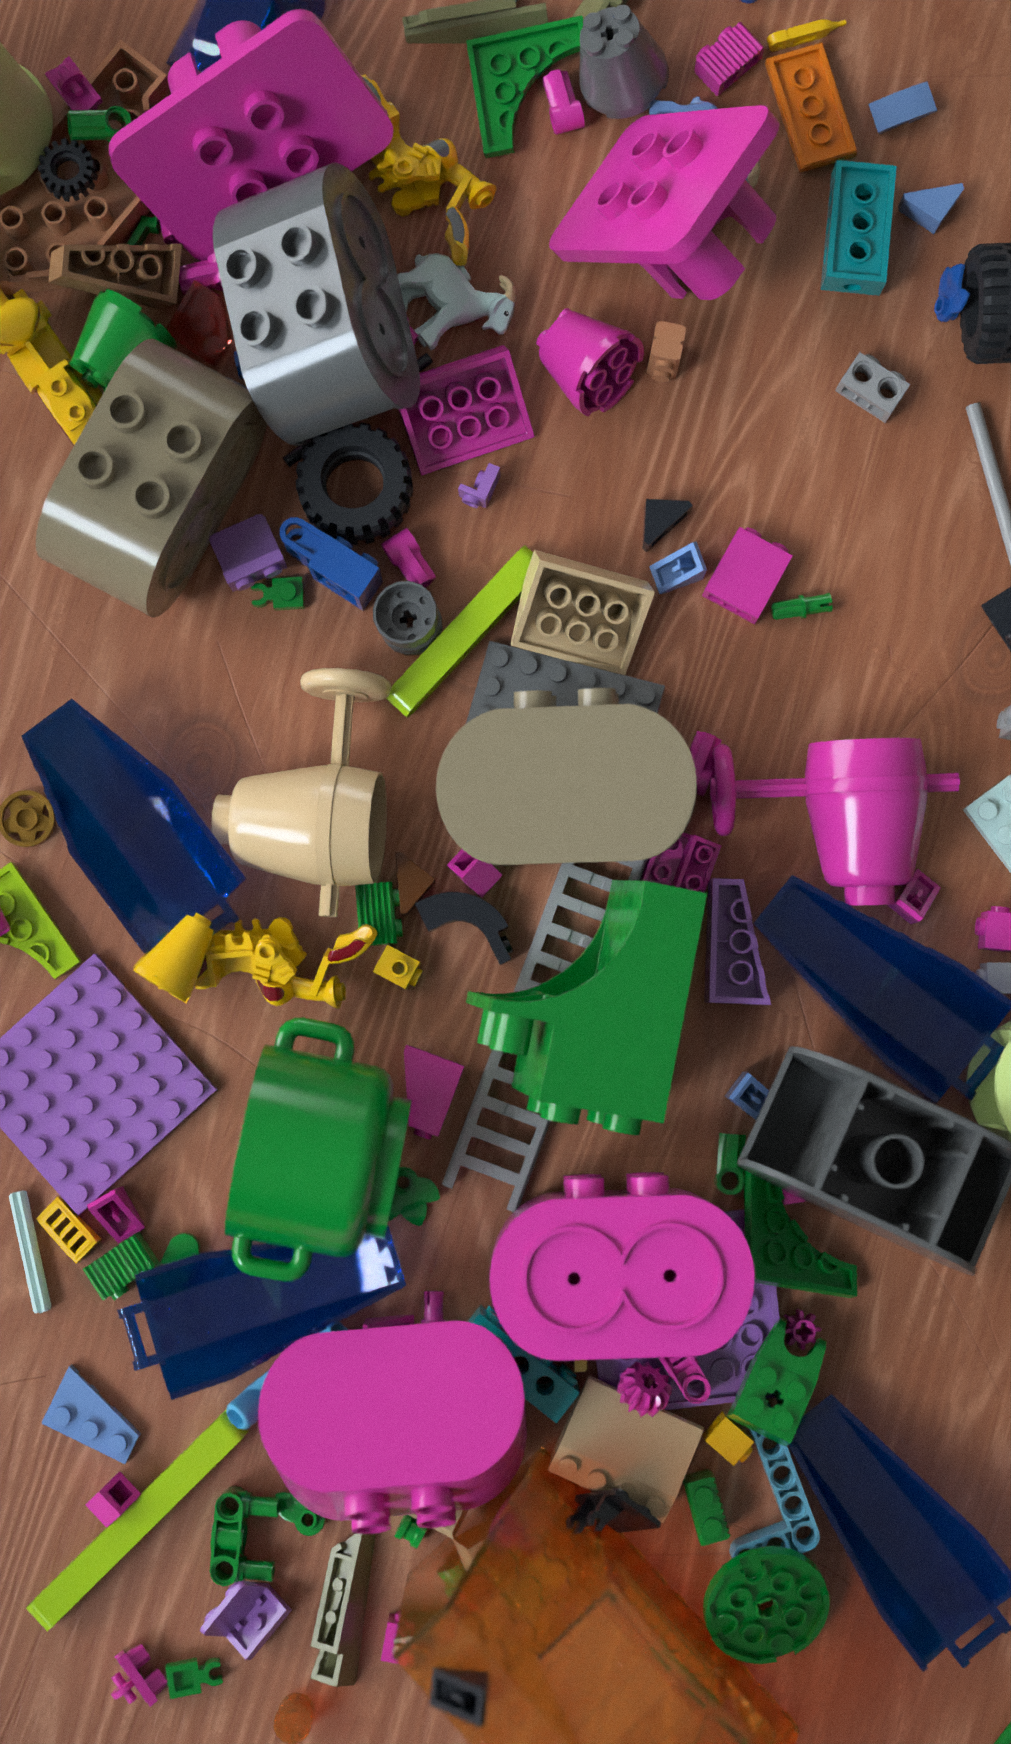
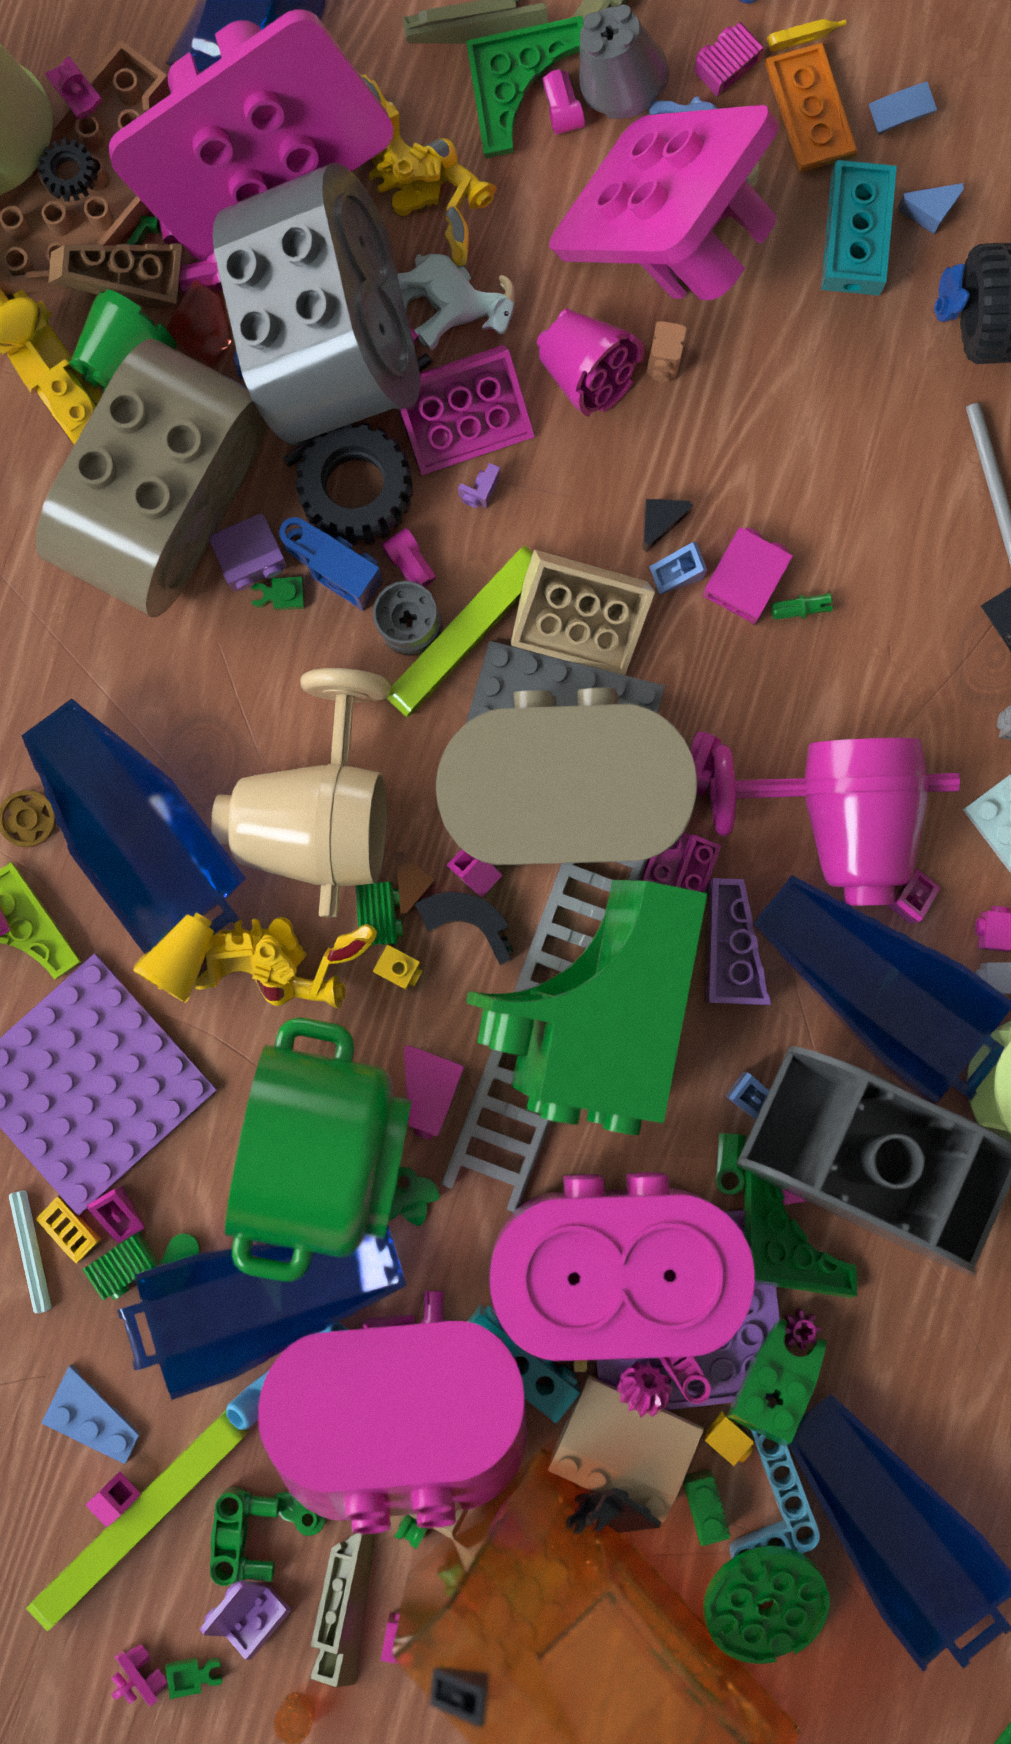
(95, 124): green piece -> none
(868, 394): light grey brick -> none

